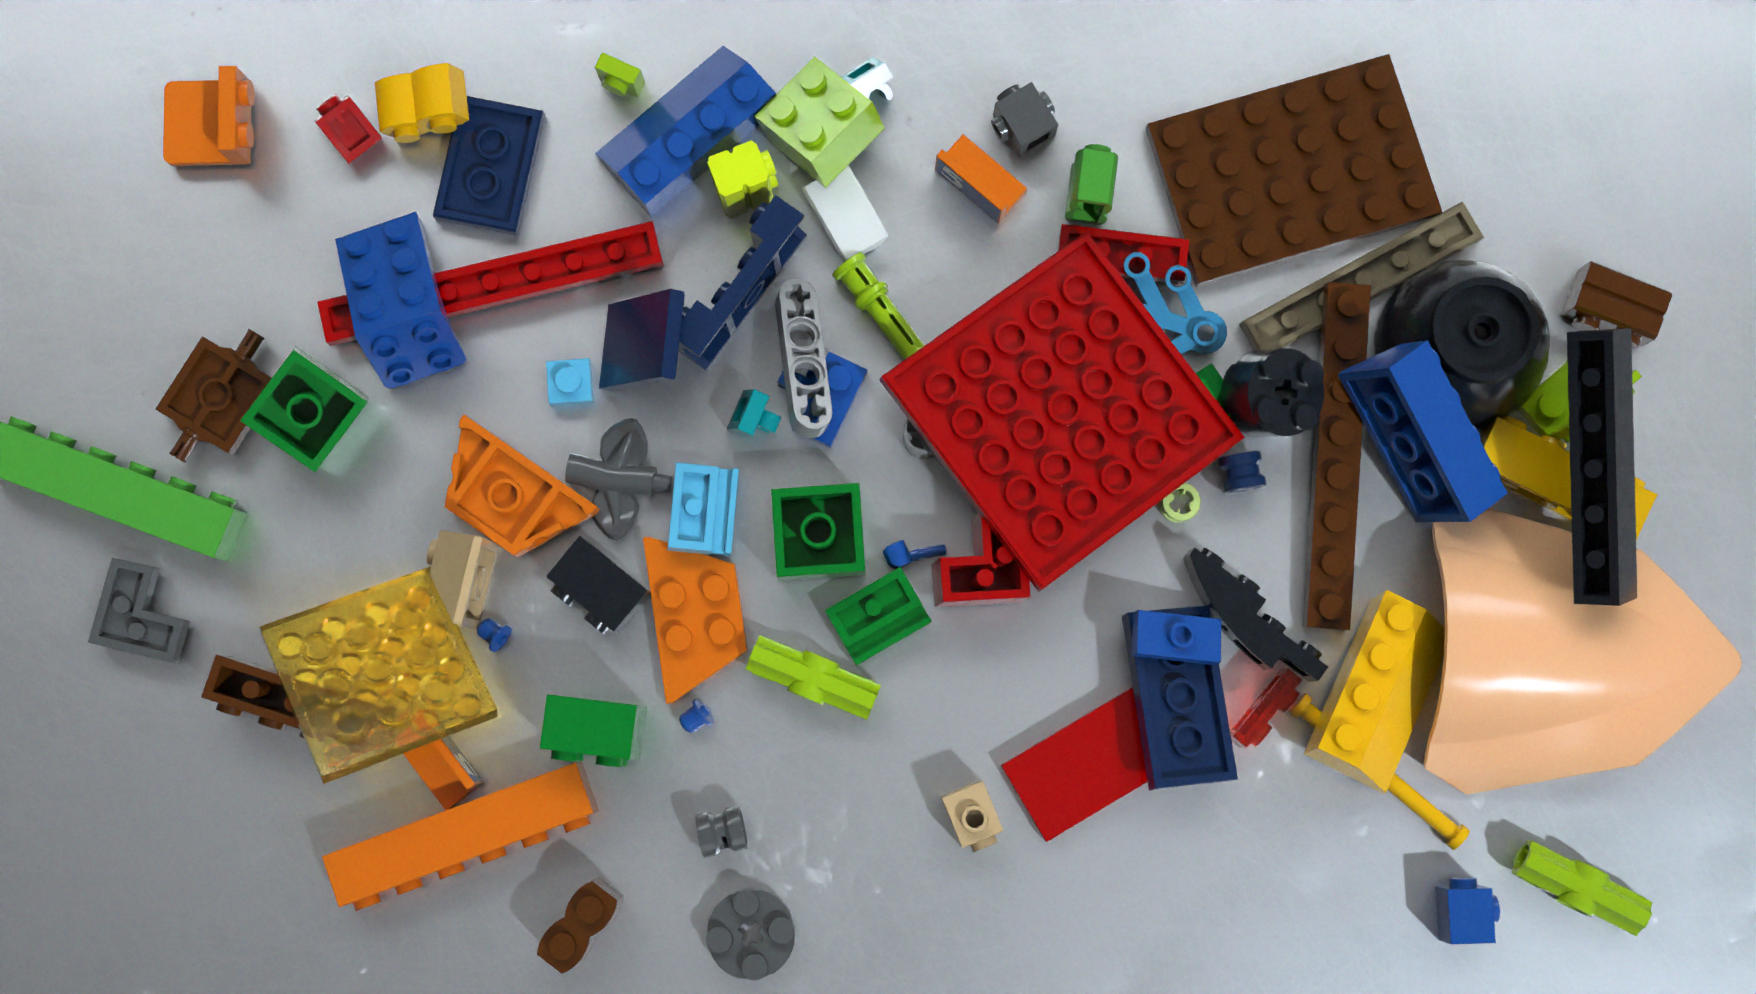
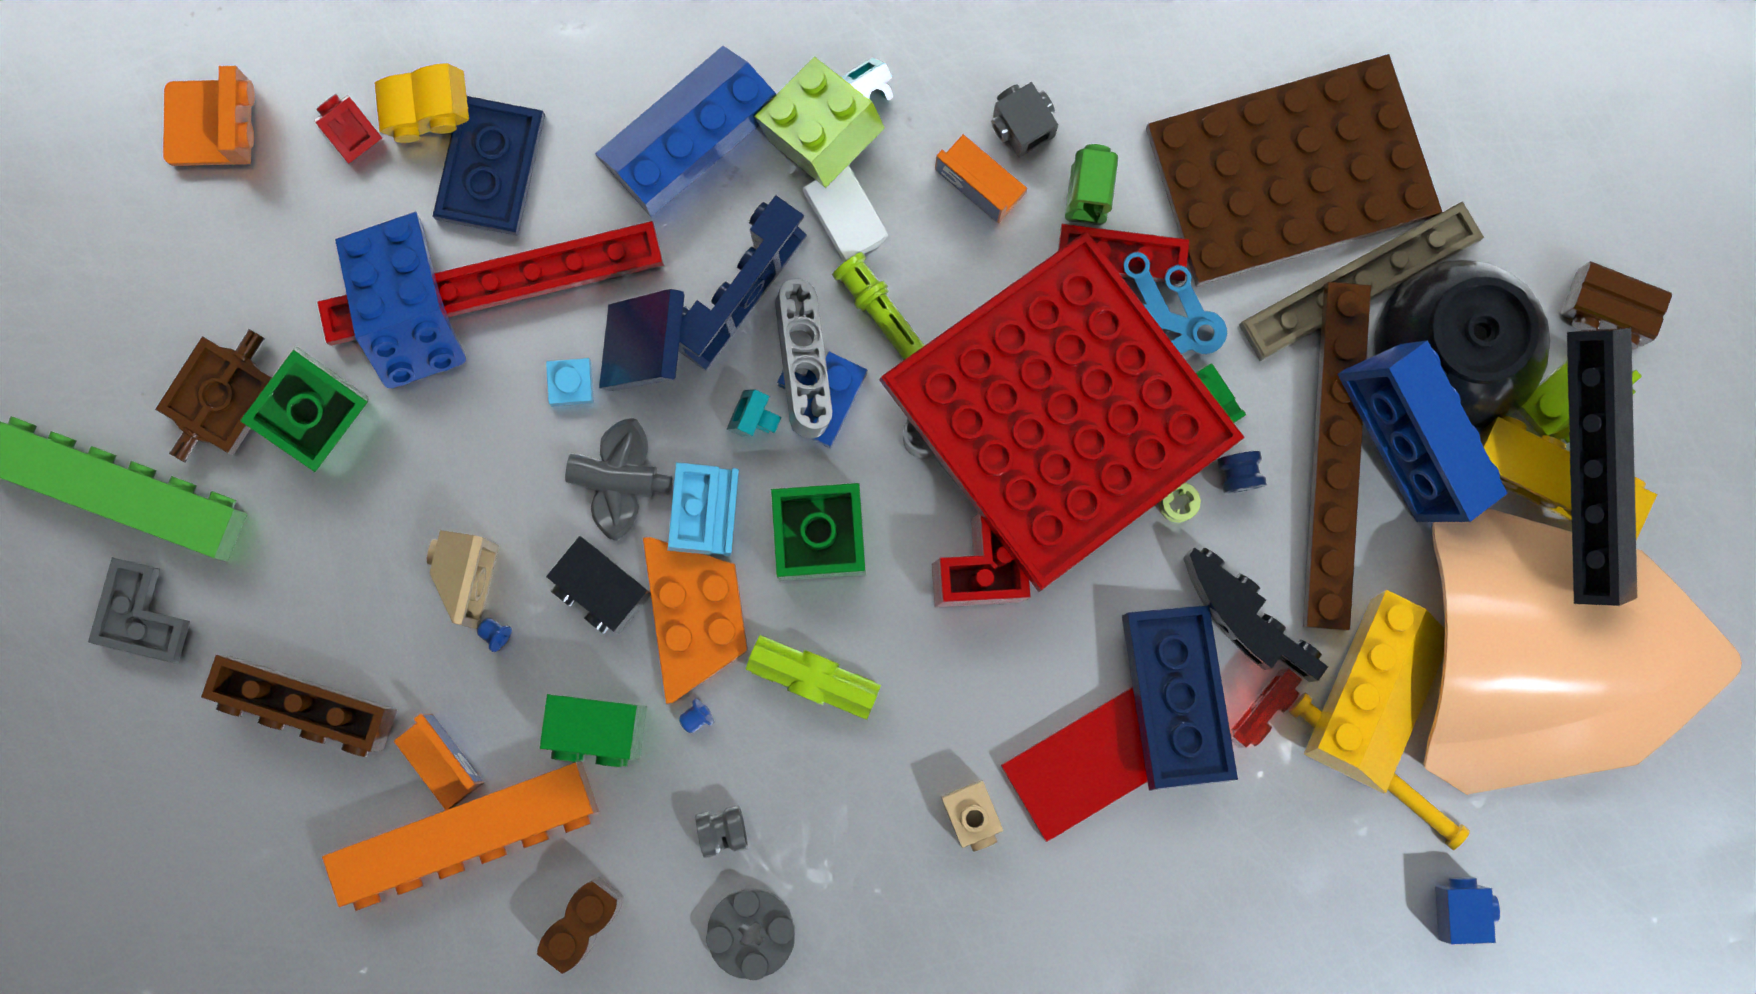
(377, 674): clear yellow plate -> none
(509, 494): orange wing -> none
(619, 76): lime plate -> none
(743, 178): neon yellow brick -> none
(878, 616): green plate -> none
(899, 556): blue hand -> none
(1176, 637): blue plate -> none
(1274, 392): black brick -> none
(1582, 887): lime piece -> none

